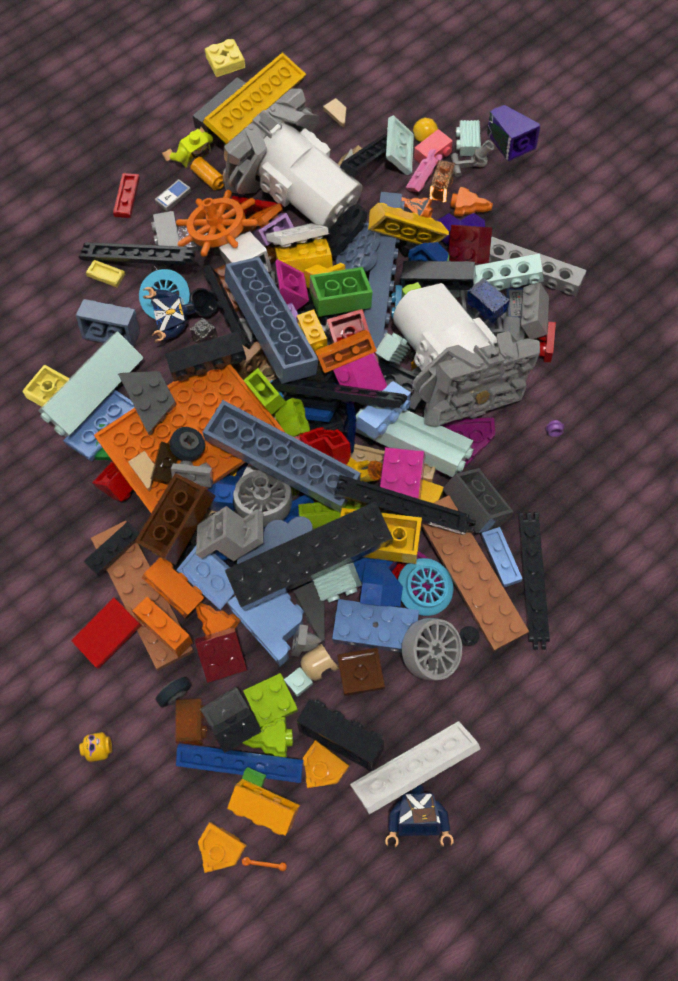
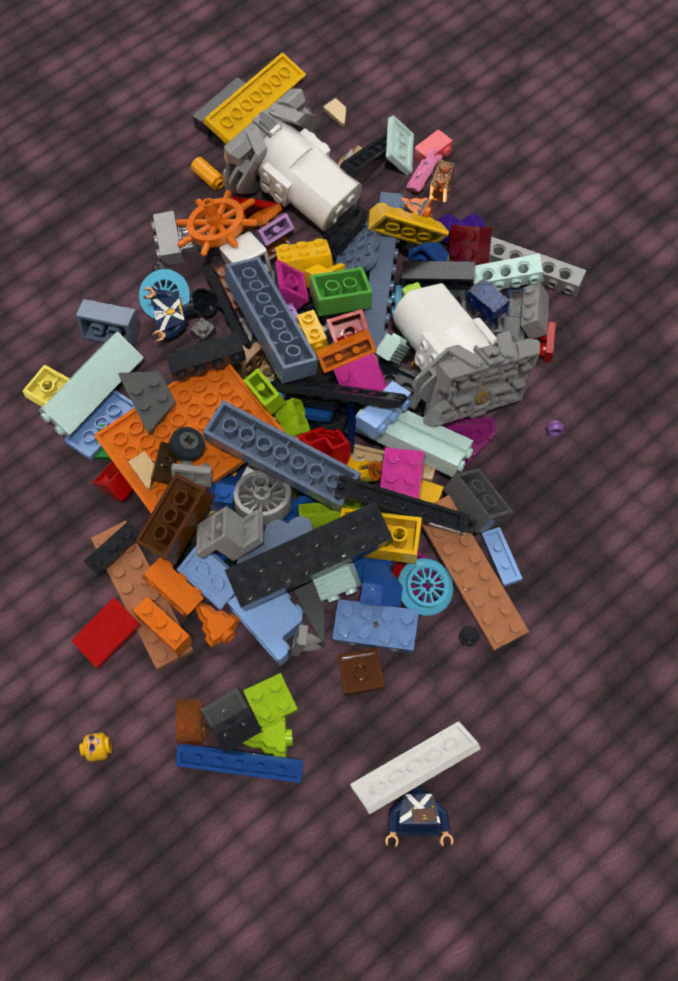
(105, 273): light yellow tile -> none
(126, 195): red tile -> none
(137, 253): black hinge -> none
(173, 195): tile -> none
(173, 691): black wheel -> none
(192, 146): neon yellow torso -> none
(219, 848): light orange plate -> none
(220, 654): dark red brick -> none
(225, 57): light yellow brick -> none
(246, 862): orange hinge -> none
(254, 777): bright green tile -> none
(263, 807): light orange brick -> none
(297, 234): white plate -> none
(298, 682): light aqua plate -> none
(316, 662): tan helmet -> none
(323, 766): light orange plate -> none
(340, 734): black brick -> none
(424, 128): yellow hair -> none
(432, 649): light grey piece -> none
(468, 137): light aqua brick -> none
(468, 203): orange rock -> none
(478, 159): light grey pin -> none
(512, 132): dark purple slope -> none
(534, 580): black hinge -> none

